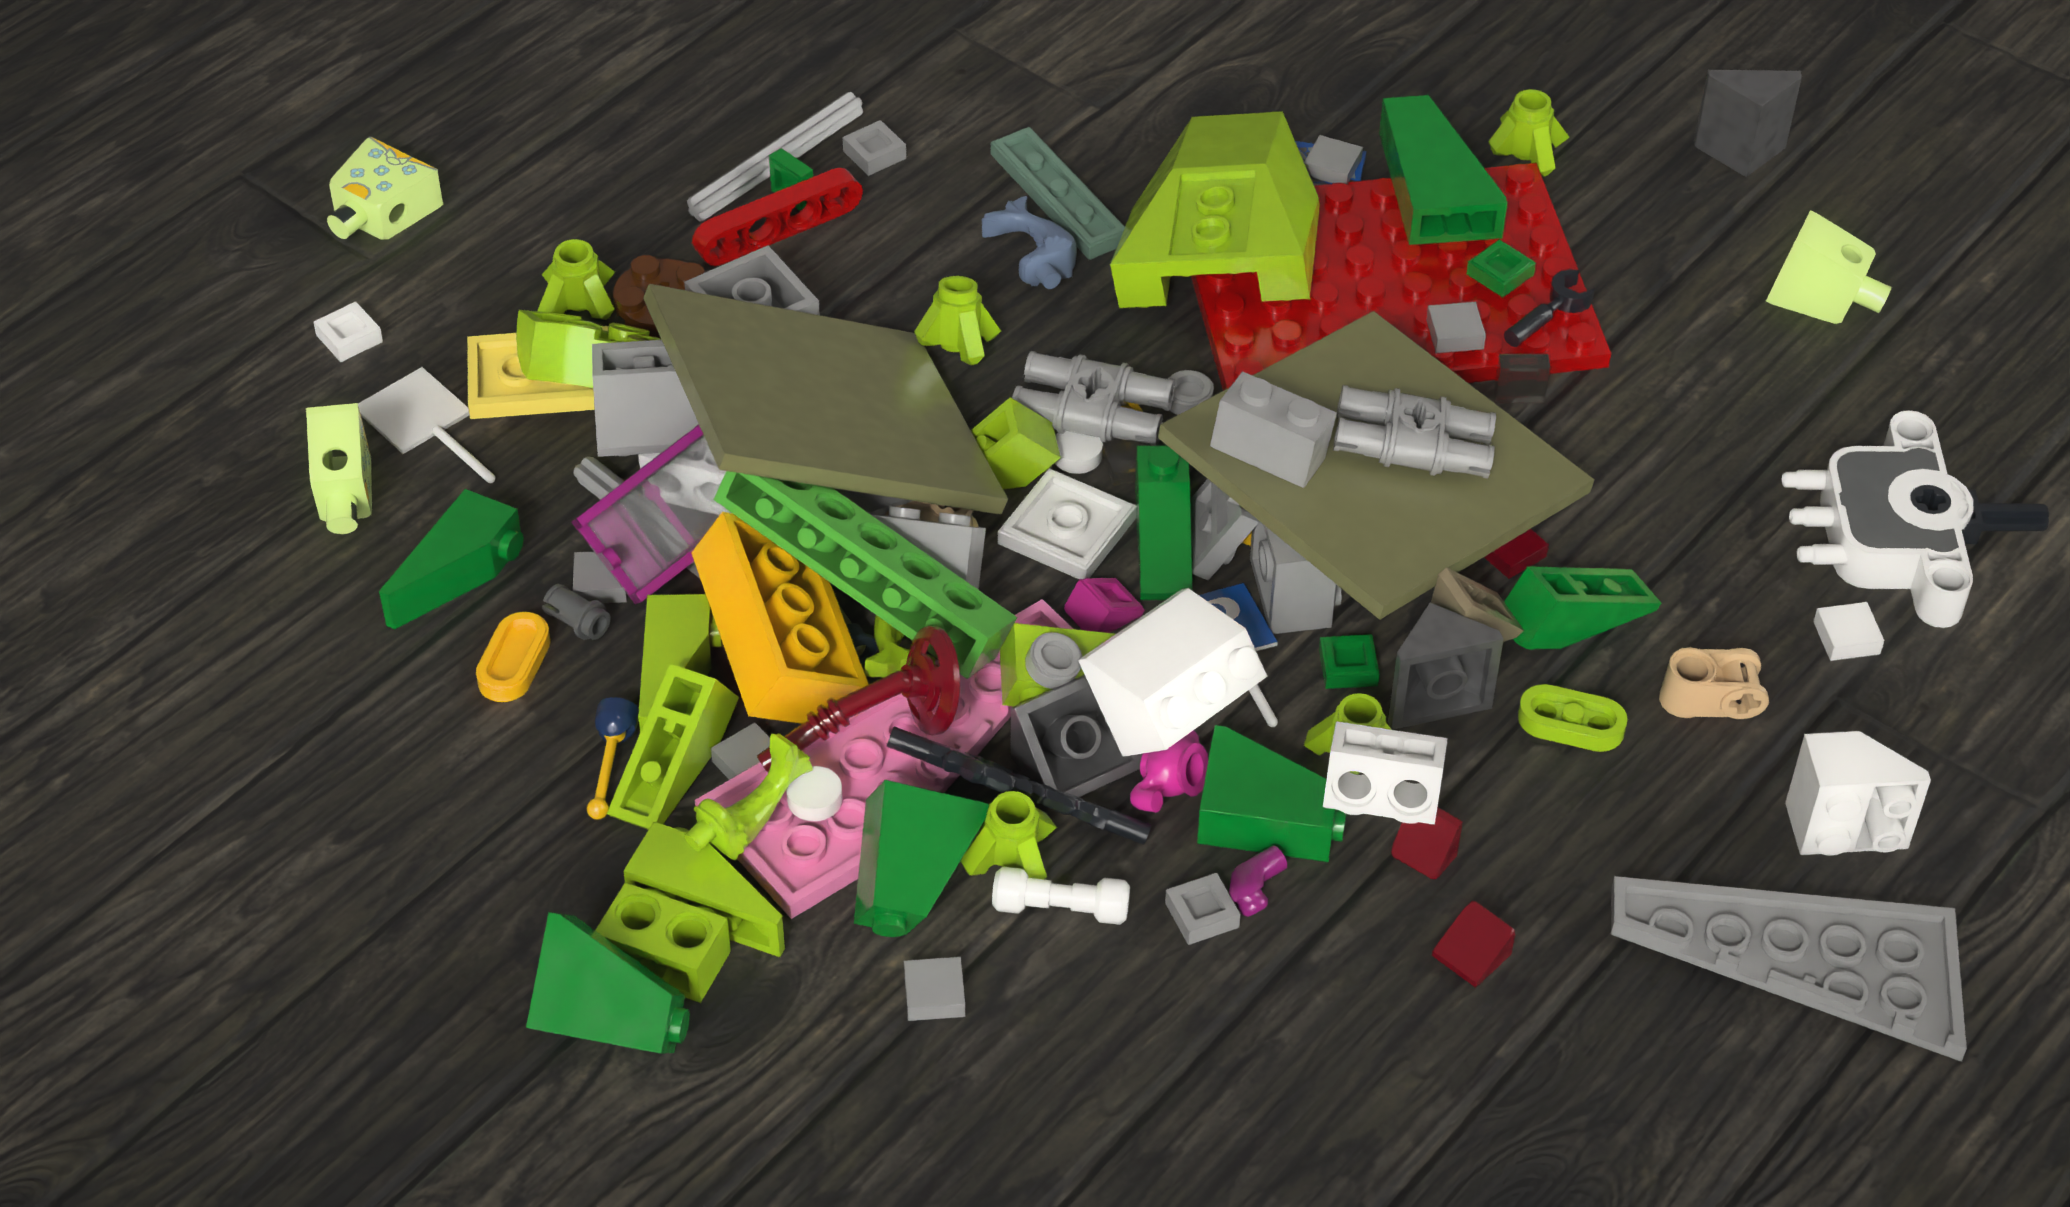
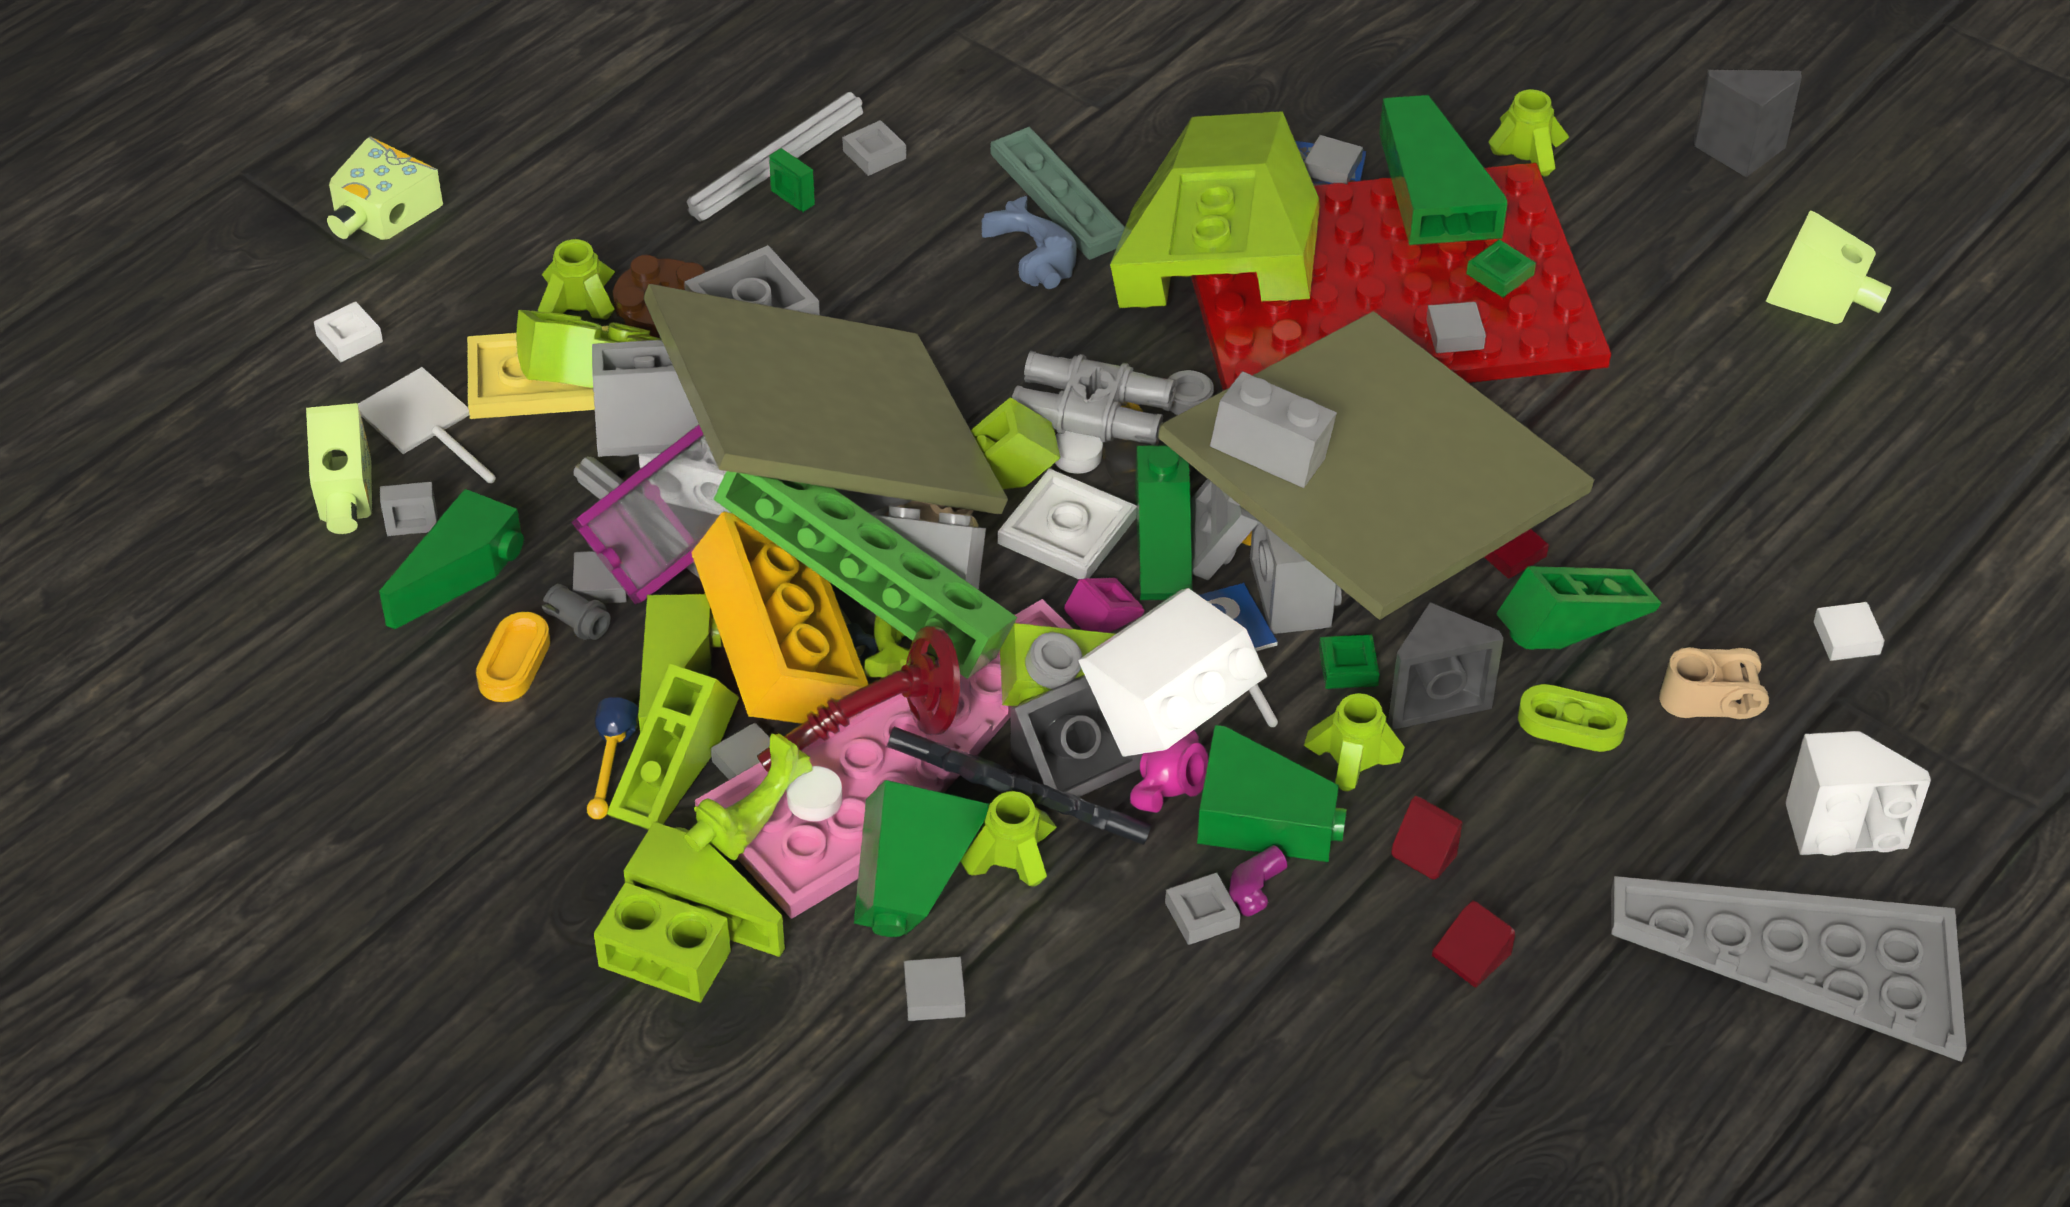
(408, 508): none -> light grey tile
(602, 993): green slope -> none
(728, 234): red beam -> none
(957, 320): lime rock -> none
(1016, 890): white piece -> none
(1386, 760): white brick -> none
(1415, 431): light grey pin -> none
(1475, 602): dark tan slope -> none
(1522, 378): clear smoke tile -> none
(1560, 298): black piece -> none
(1903, 519): white piece -> none

